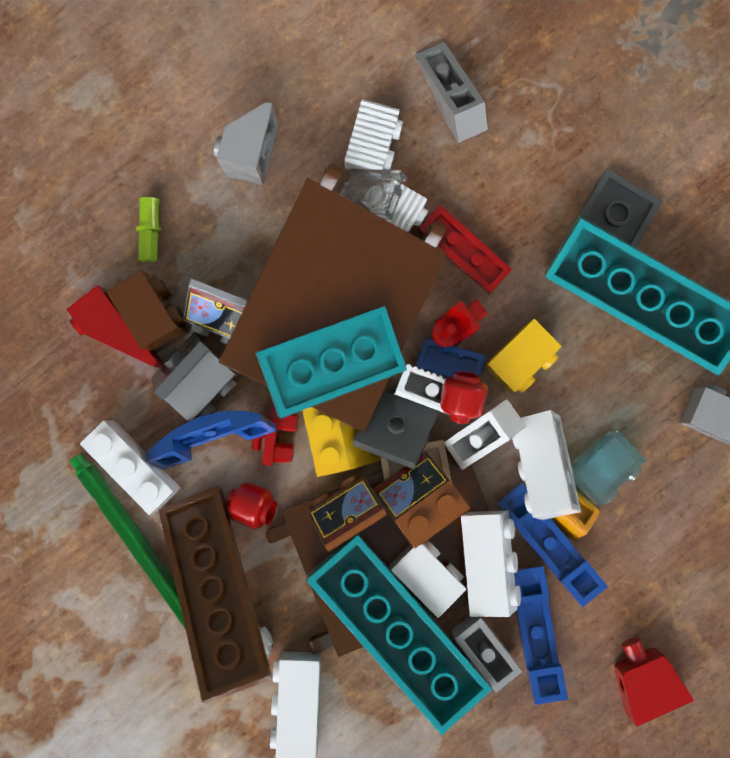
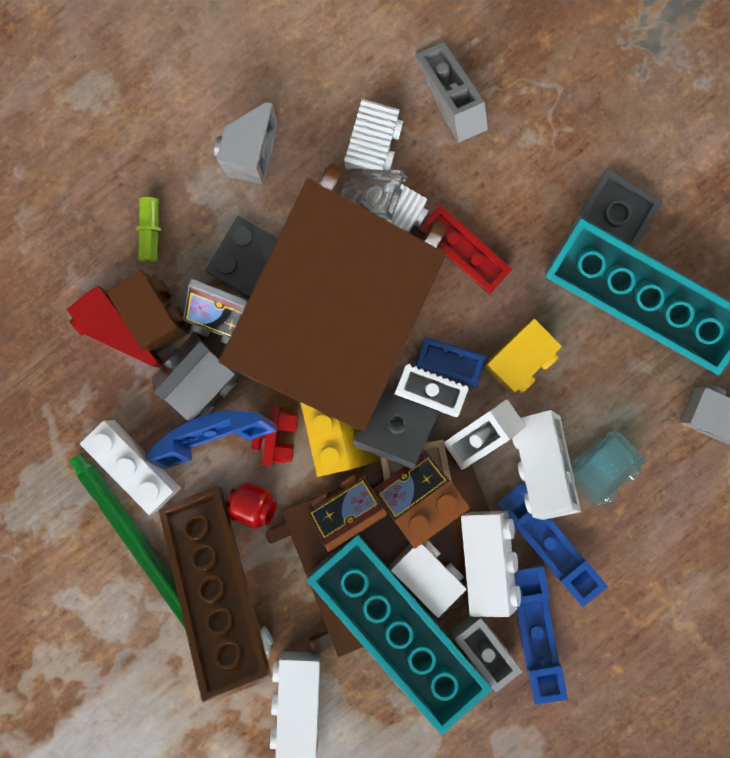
(241, 256): none -> dark grey plate
(331, 361): teal plate -> none
(458, 323): red hips -> none
(463, 396): red head -> none
(579, 523): light orange slope -> none
(648, 683): red torso -> none

